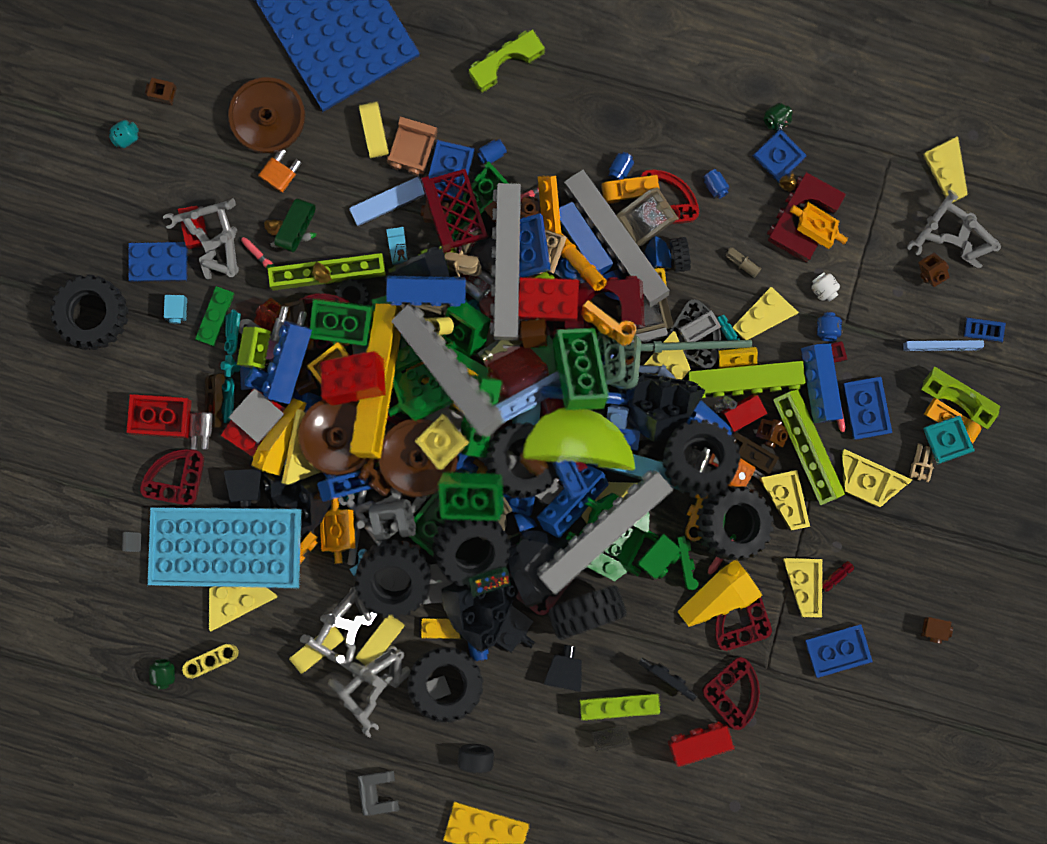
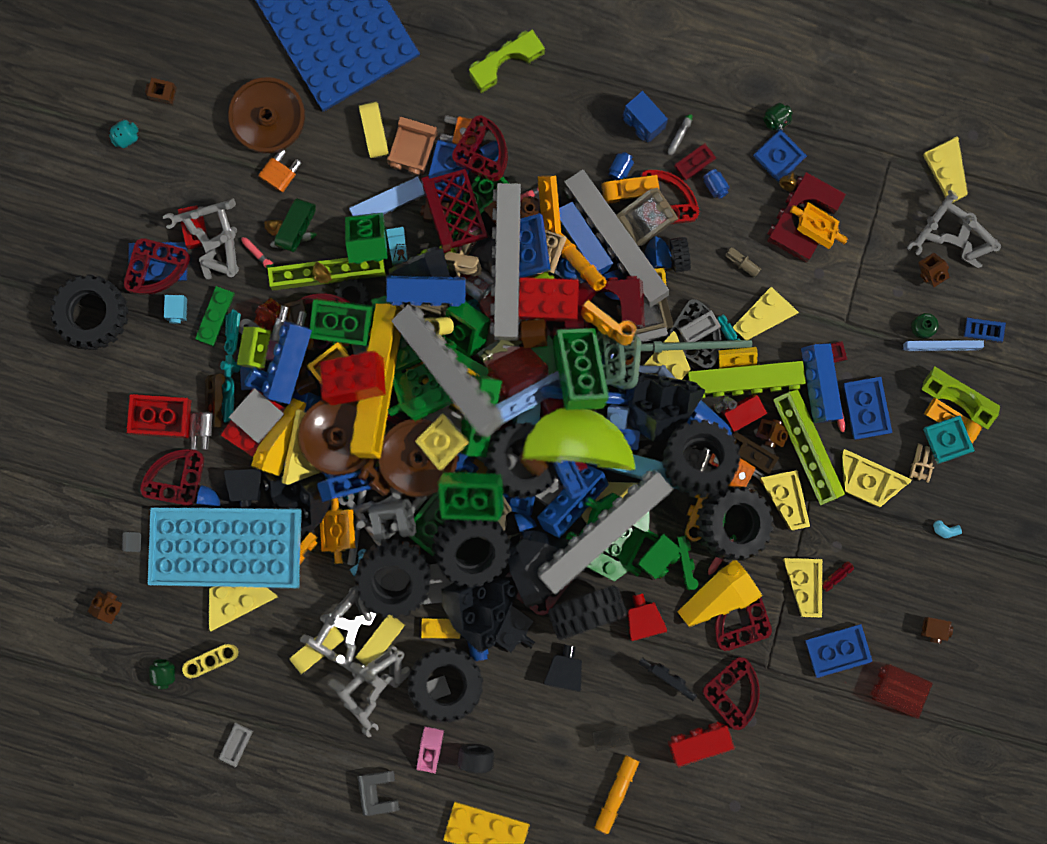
(105, 606): none -> reddish brown brick
(145, 256): none -> dark red beam
(207, 496): none -> blue brick
(235, 744): none -> light grey tile
(365, 238): none -> green brick
(430, 749): none -> bright pink slope
(461, 125): none -> orange piece
(469, 150): none -> dark red beam
(489, 581): clear green tile -> none
(616, 794): none -> light orange piece
(619, 706): lime arch -> none
(644, 117): none -> blue brick
(644, 619): none -> red torso
(680, 134): none -> light grey piece
(695, 162): none -> dark red plate
(825, 287): white head -> none
(829, 327): blue head -> none
(901, 690): none -> clear red brick
(925, 326): none -> dark green head
(946, 532): none -> medium azure arm

